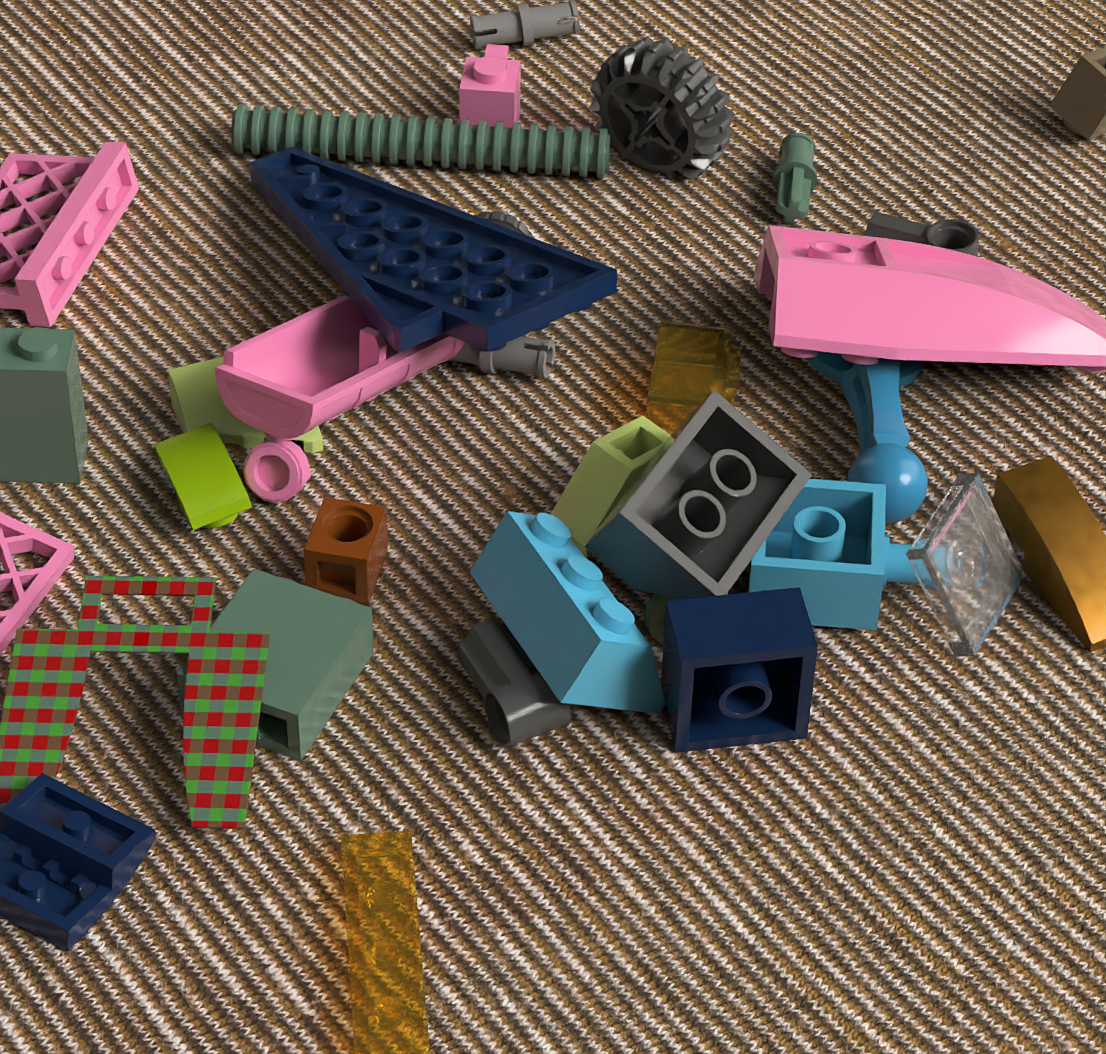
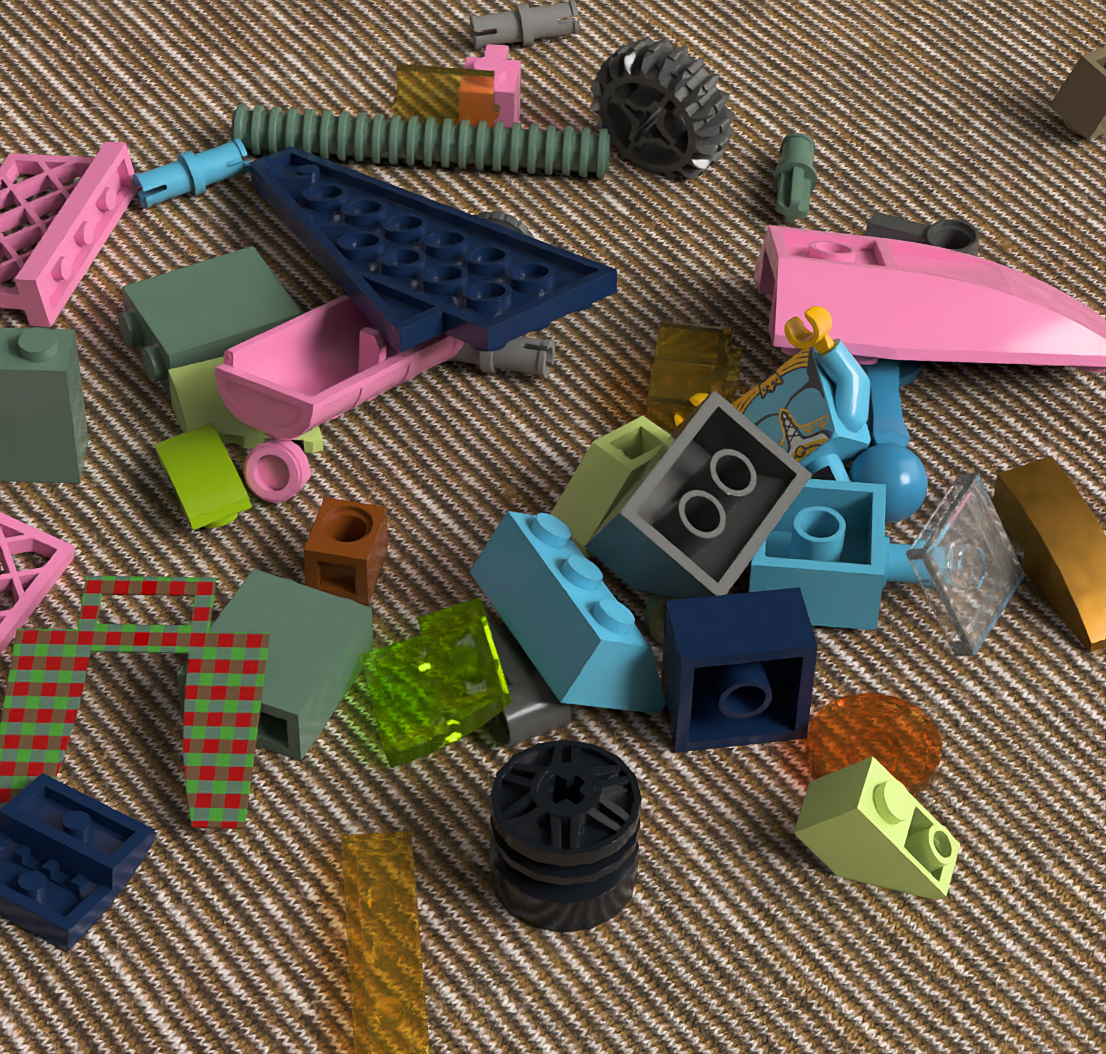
(191, 173): none -> medium azure pin
(202, 311): none -> sand green brick
(436, 683): none -> clear neon green slope
(445, 94): none -> clear yellow piece
(564, 835): none -> black wheel
(812, 402): none -> medium azure torso
(876, 832): none -> yellowish green slope
(879, 727): none -> clear orange tile

